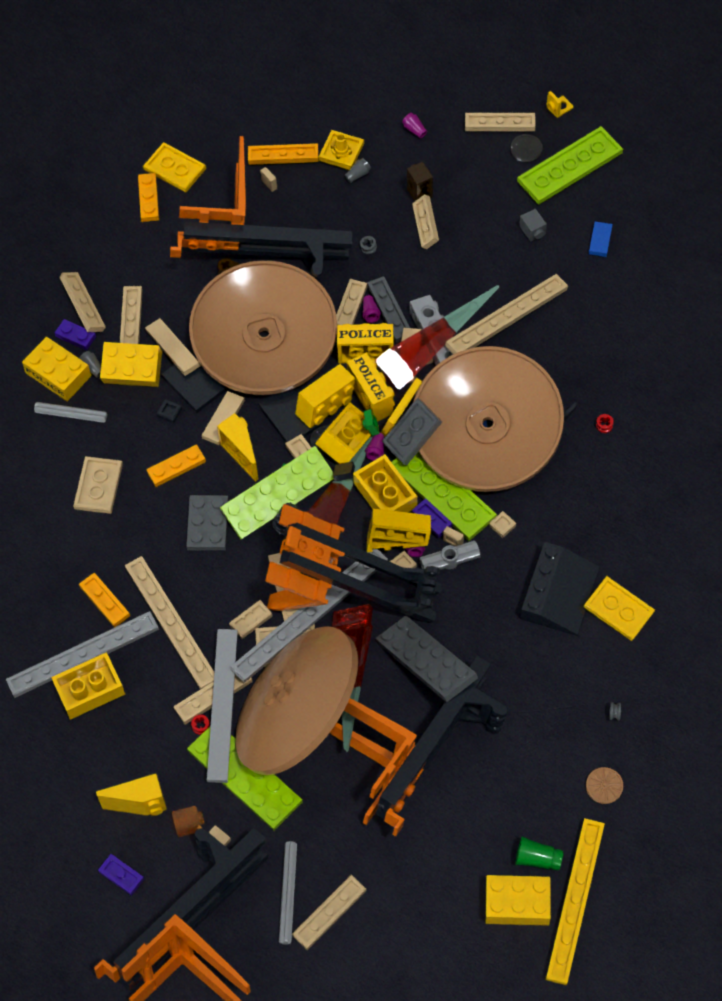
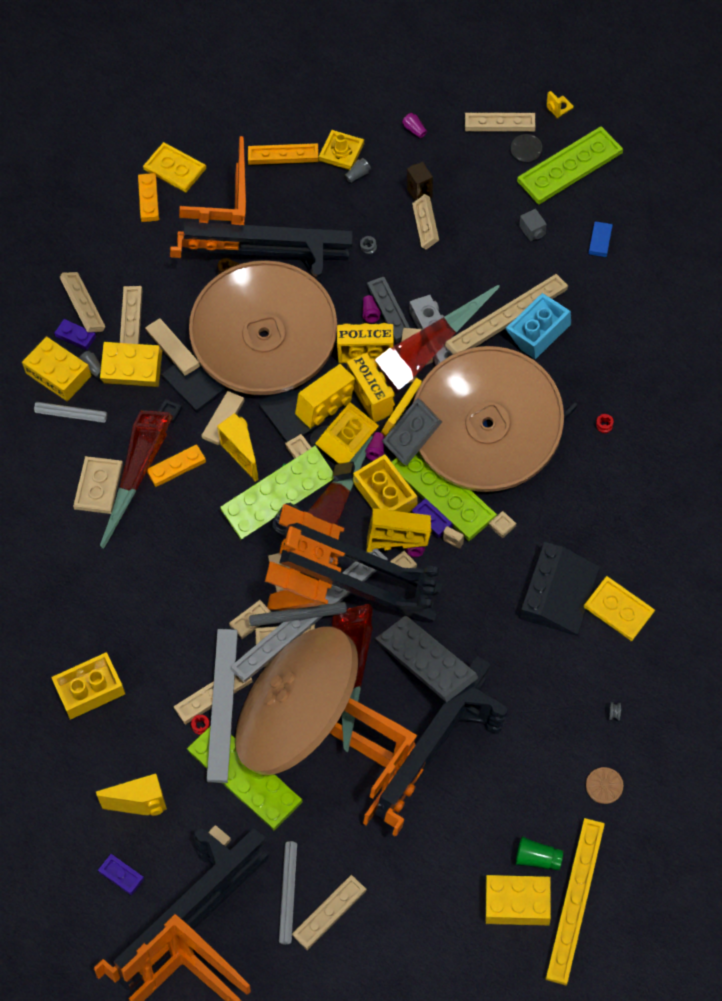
(104, 600): light orange plate -> none
(105, 642): light grey tile -> none
(145, 441): none -> clear red plate
(171, 622): tan plate -> none
(187, 820): clear orange brick -> none
(206, 523): dark grey plate -> none
(268, 179): tan tile -> none
(297, 614): none -> dark grey axle
(351, 302): tan plate -> none
(370, 422): green plate -> none
(461, 554): light grey piece -> none
(539, 325): none -> medium azure slope

